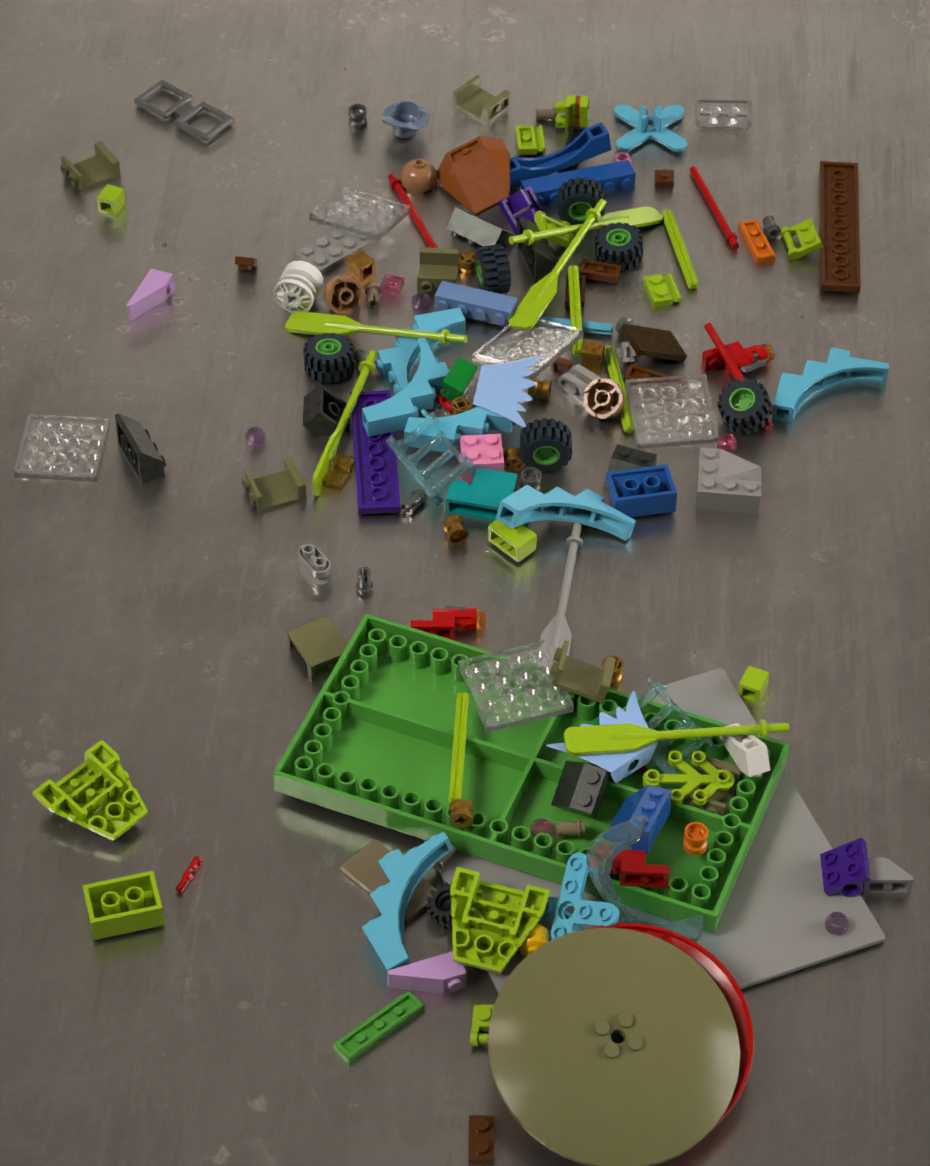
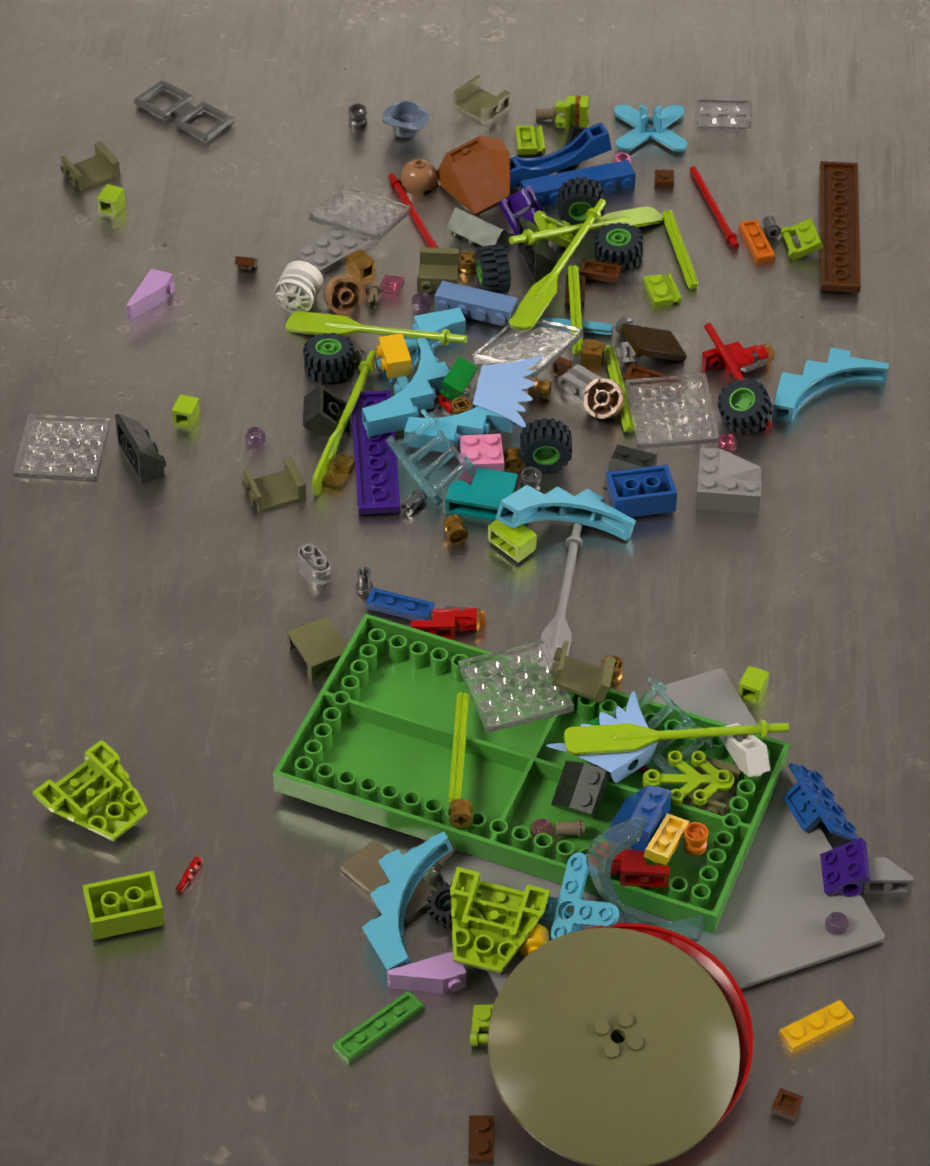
(186, 411): none -> lime brick
(394, 356): none -> yellow brick
(399, 605): none -> blue plate
(666, 839): none -> yellow plate
(787, 1104): none -> reddish brown plate
(814, 802): none -> blue bracket
(816, 1026): none -> yellow plate

